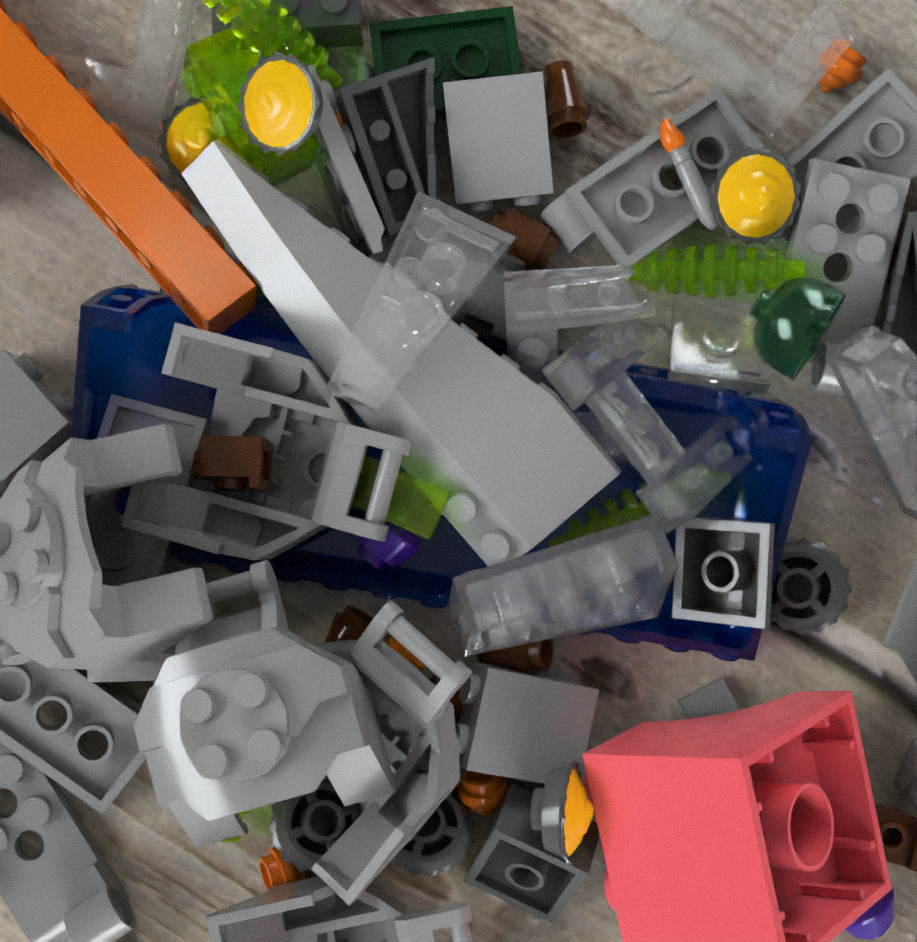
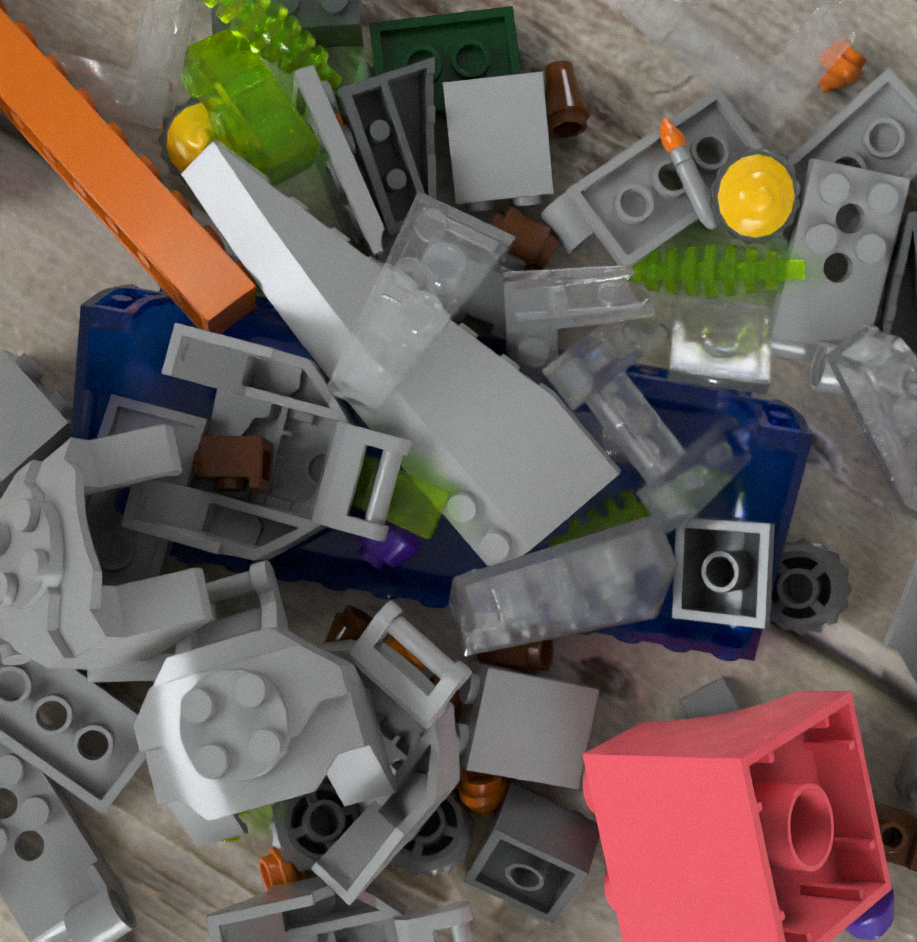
(280, 103): yellow piece -> none
(562, 811): dark grey piece -> none
(793, 322): clear green cylinder -> none

